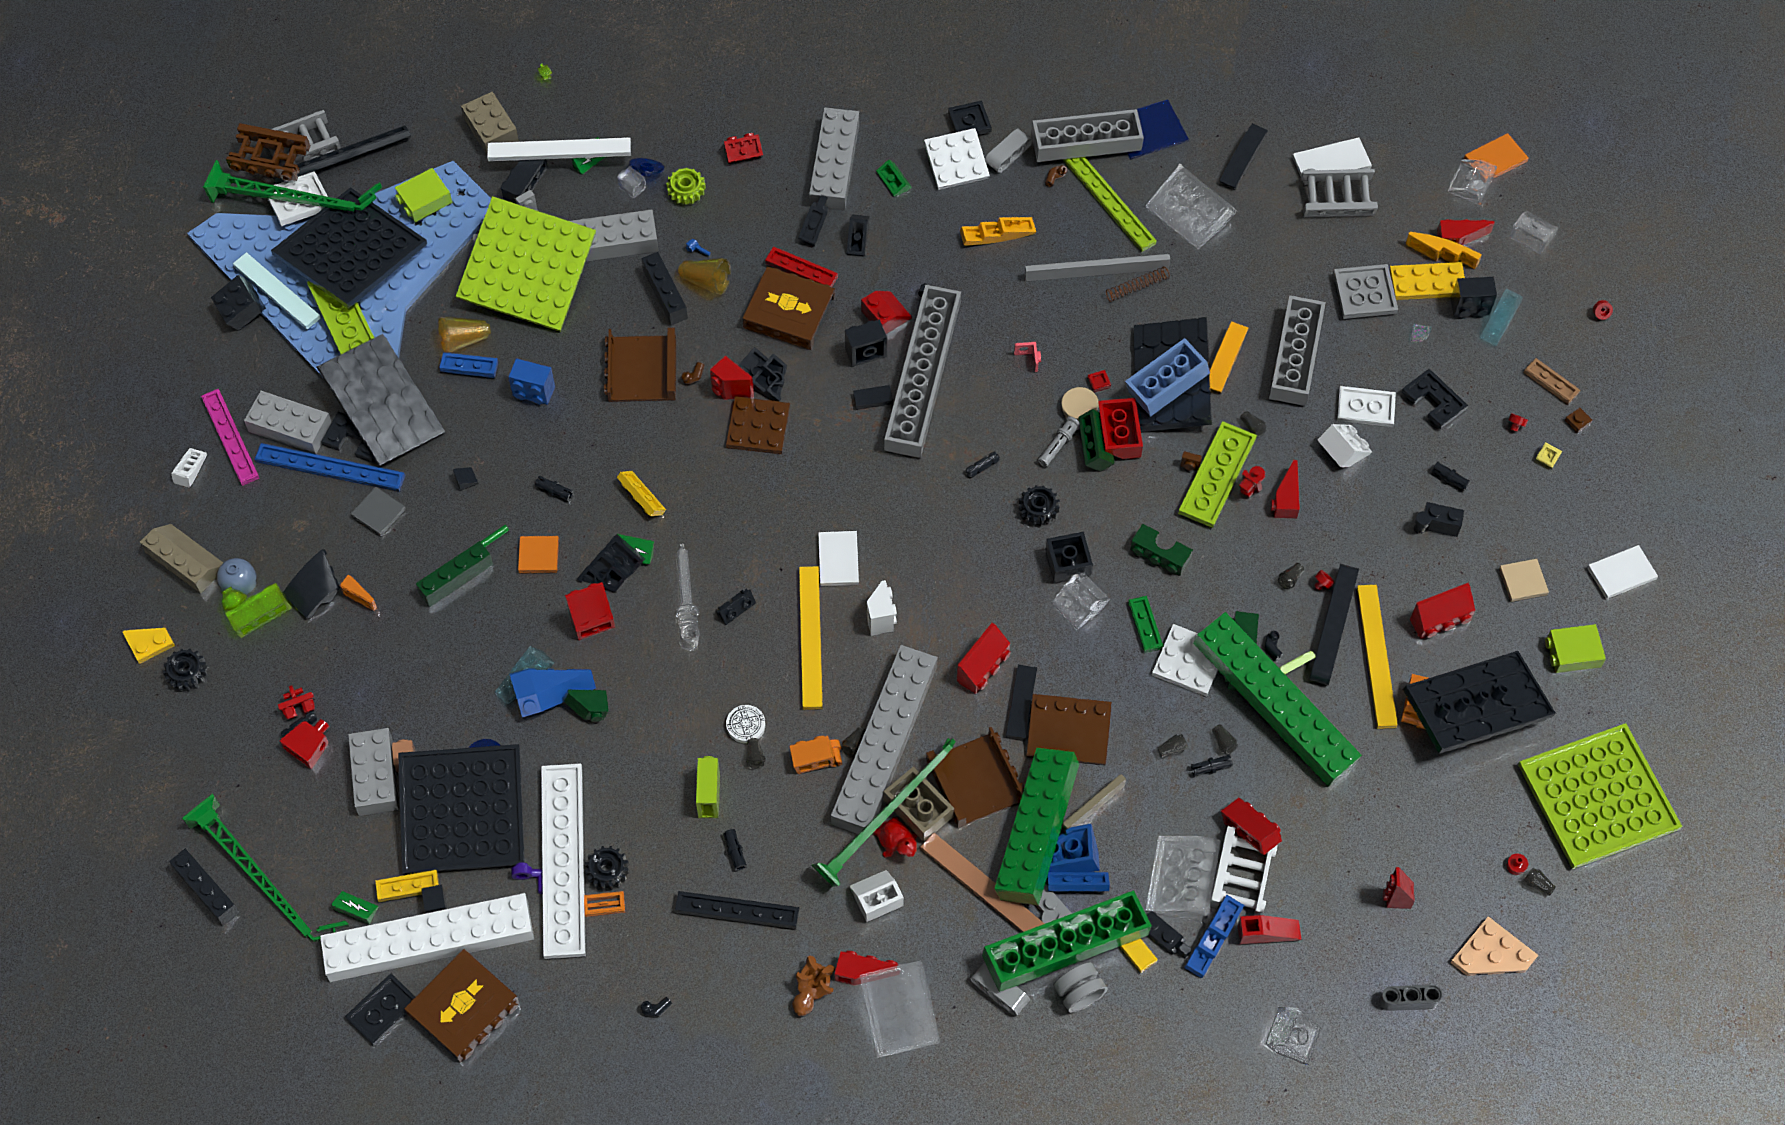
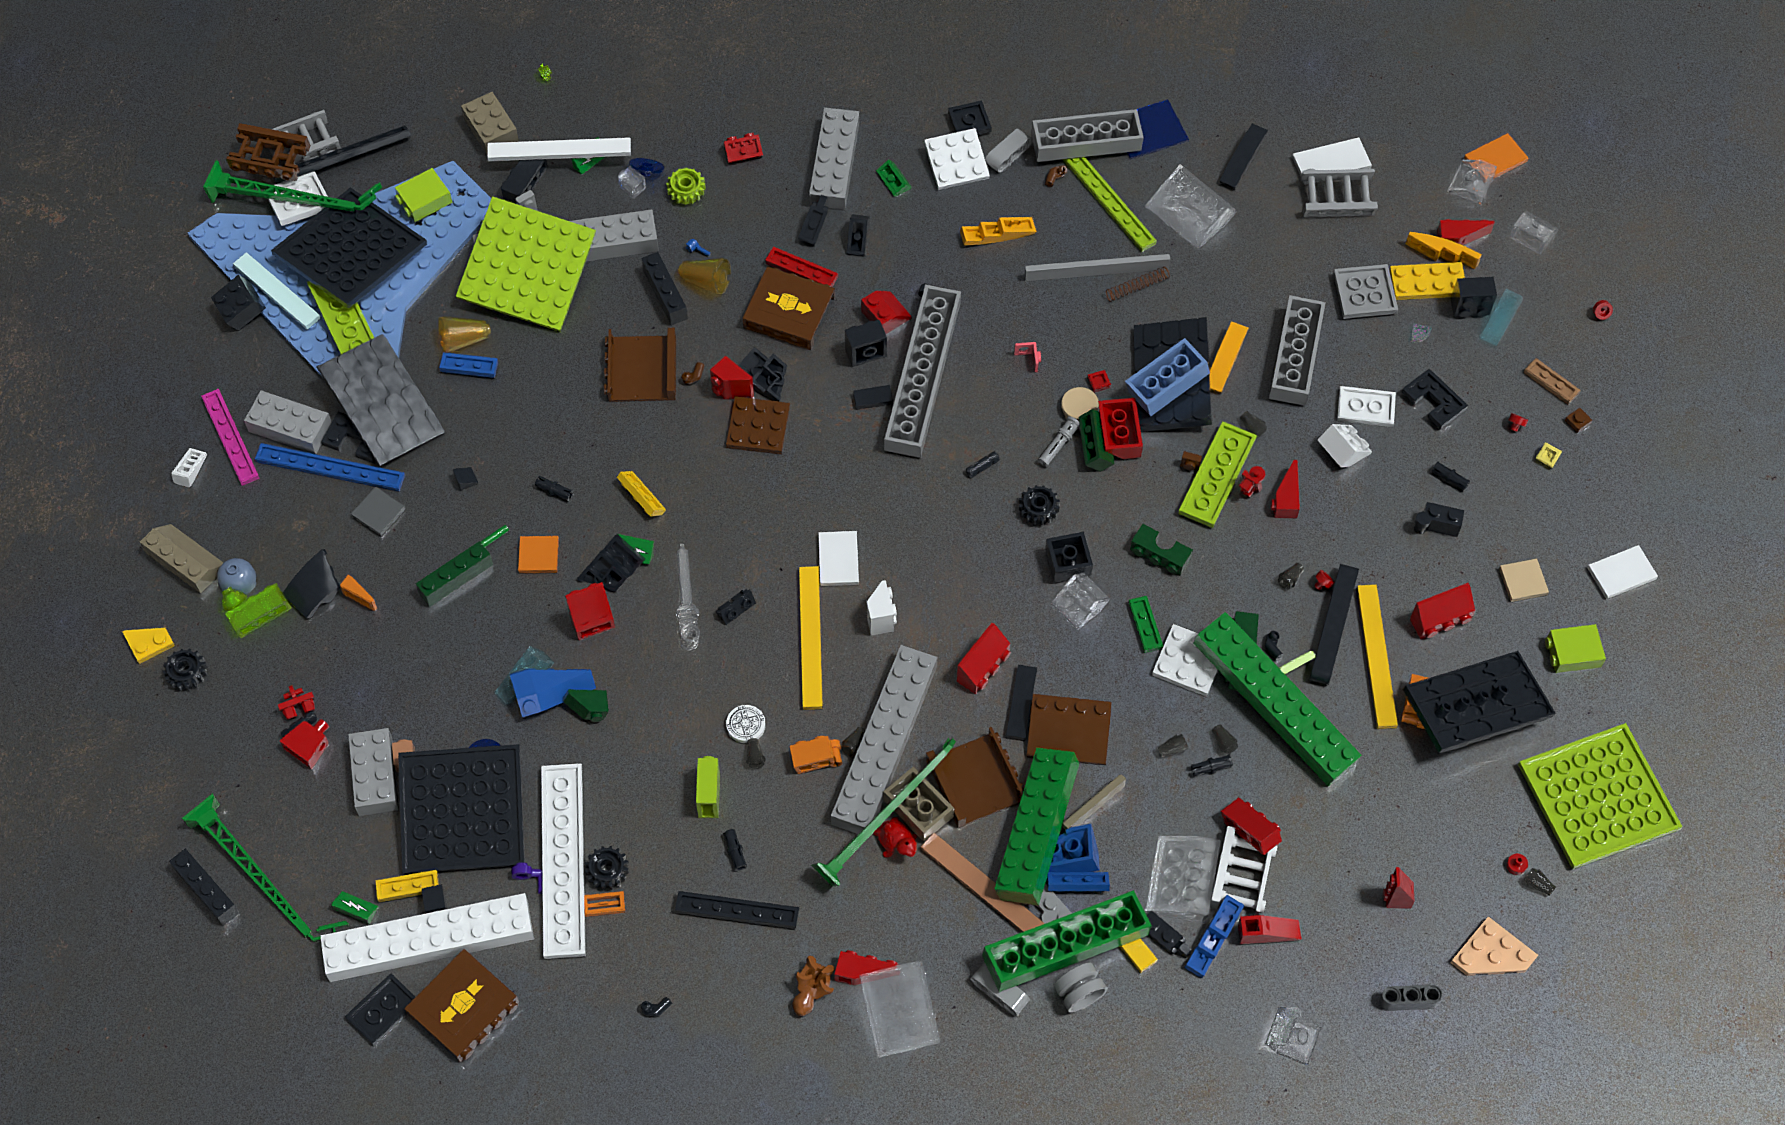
(531, 381): blue brick -> none
(877, 895): white slope -> none

